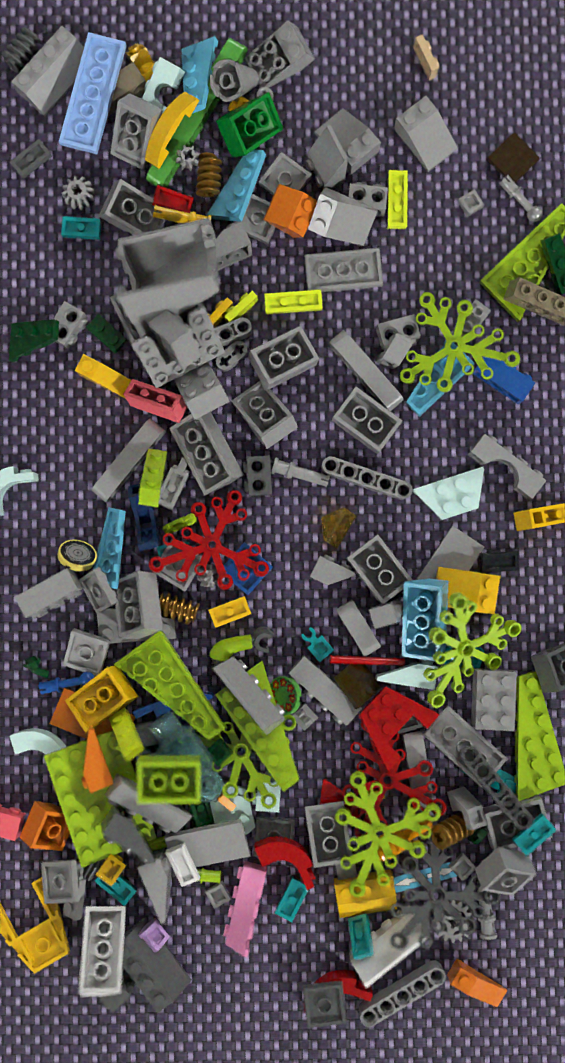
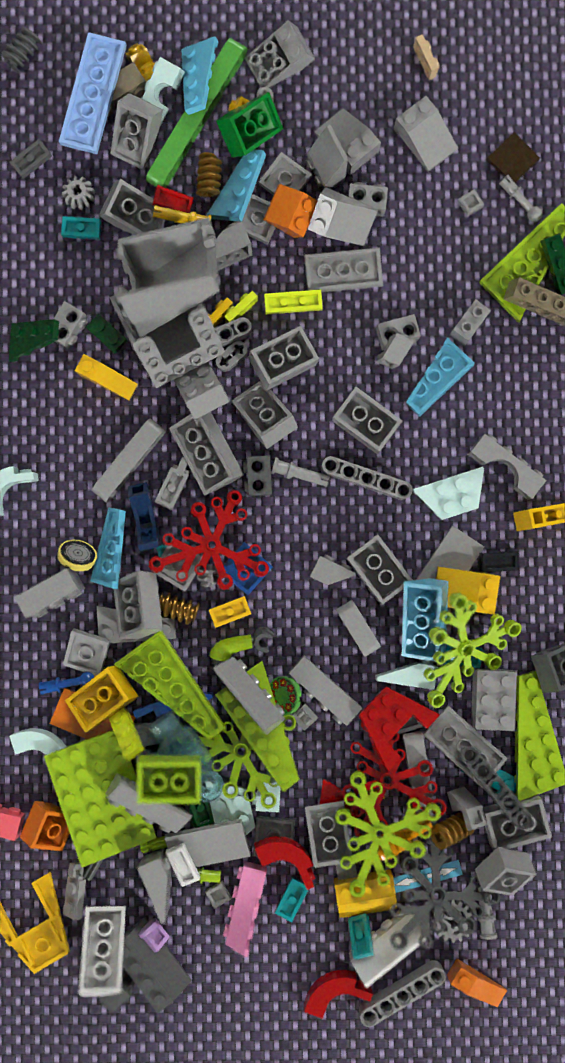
(32, 663): dark green plate -> none
(50, 71): light grey slope -> none
(60, 881): light grey plate -> none
(95, 767): orange slope -> none
(98, 590): light grey plate -> none
(111, 869): yellow bracket -> none
(121, 890): teal plate -> none
(122, 828): dark grey slope -> none
(152, 477): lime arch -> none
(155, 400): coral brick -> none
(167, 125): yellow slope -> none
(175, 338): light grey brick -> none
(180, 523): lime axle -> none
(187, 151): light grey gear -> none
(220, 752): dark green tile -> none
(226, 802): light orange tile -> none
(232, 80): light grey cone -> none
(319, 646): teal plate -> none
(324, 1004): dark grey tile -> none
(336, 526): clear yellow slope -> none
(357, 684): dark brown tile -> none
(365, 370): light grey beam -> none
(366, 660): red bar -> none
(386, 614): light grey brick -> none
(397, 199): neon yellow plate -> none
(462, 866): light grey tile -> none
(477, 351): lime plant -> none
(478, 835): dark green tile -> none
(506, 380): blue brick -> none
(532, 837): teal plate -> none

